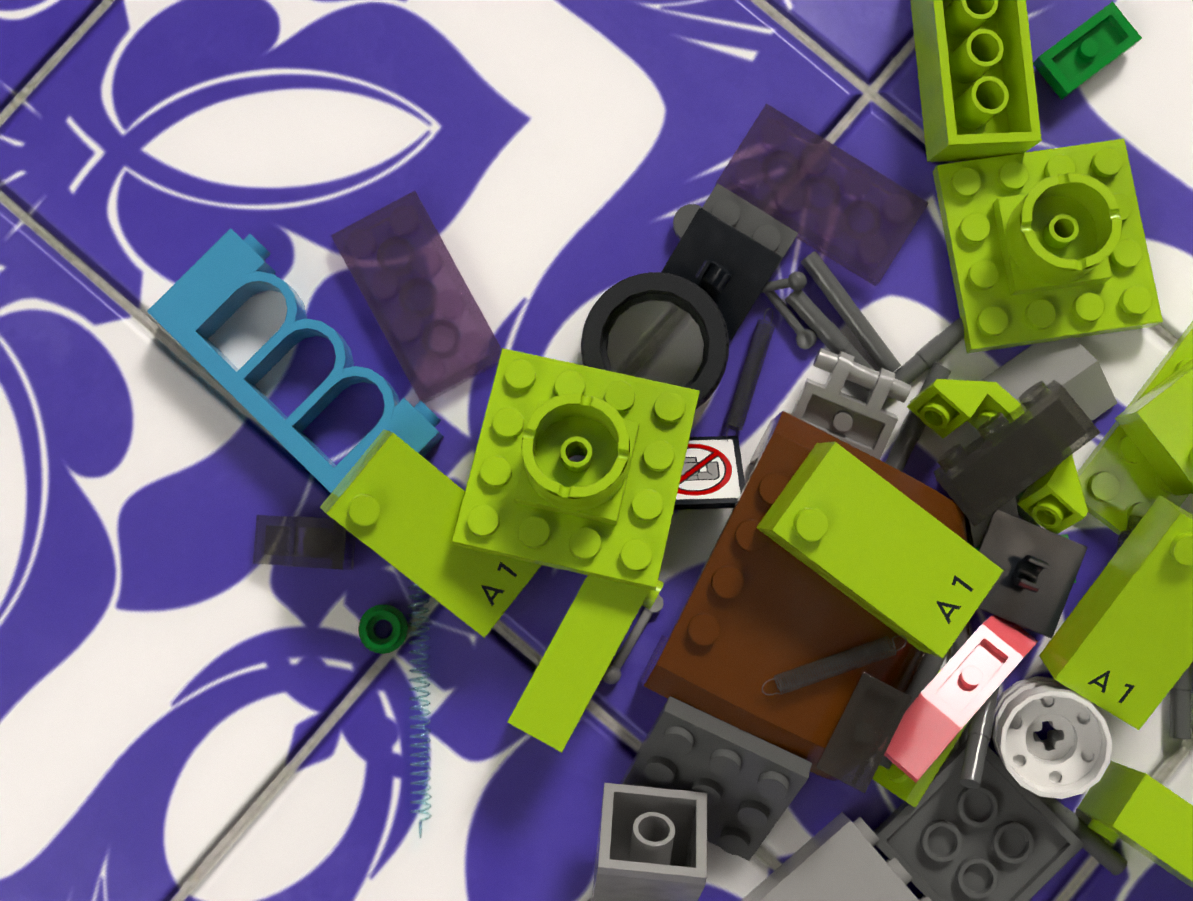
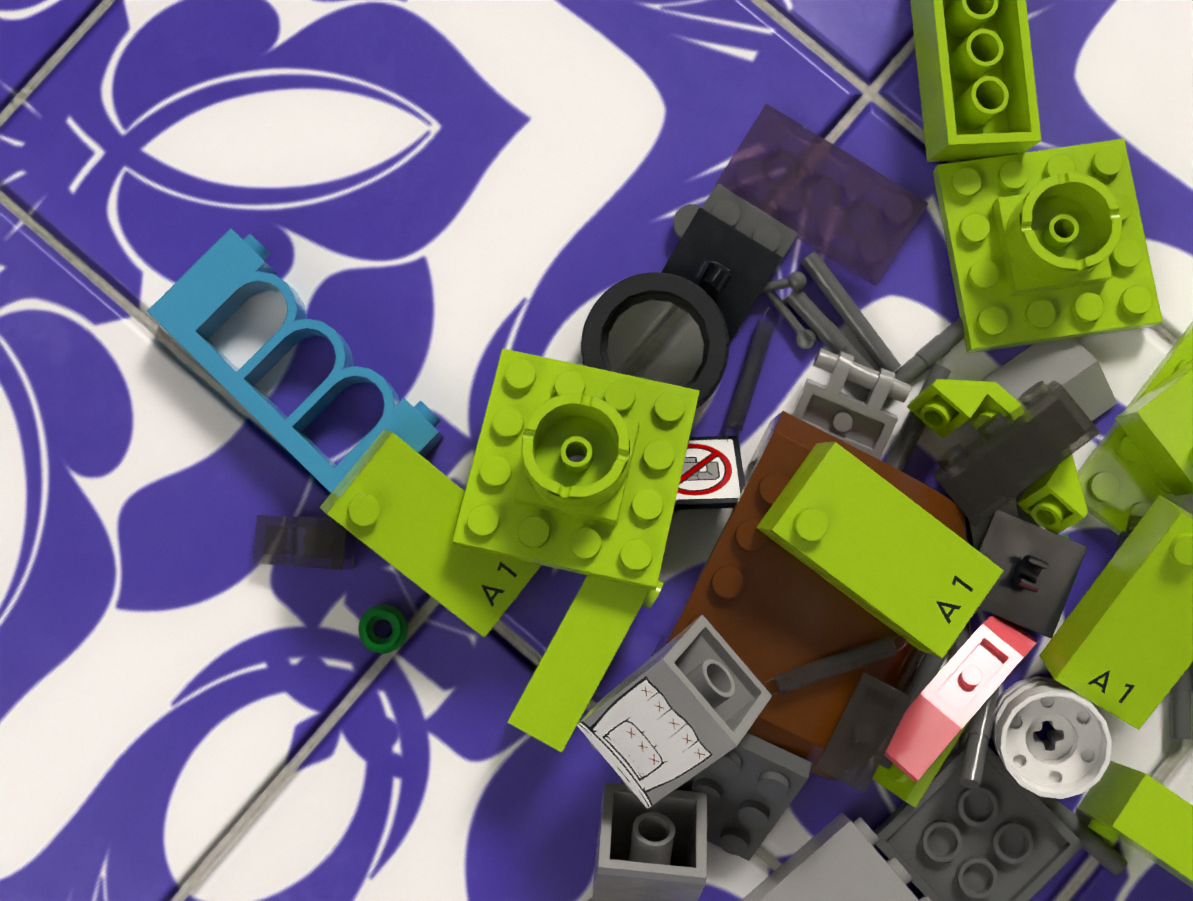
(416, 689): clear light blue piece -> none
(418, 297): clear purple plate -> none
(613, 672): light grey hinge -> none
(676, 713): none -> slope
(1087, 50): green plate -> none

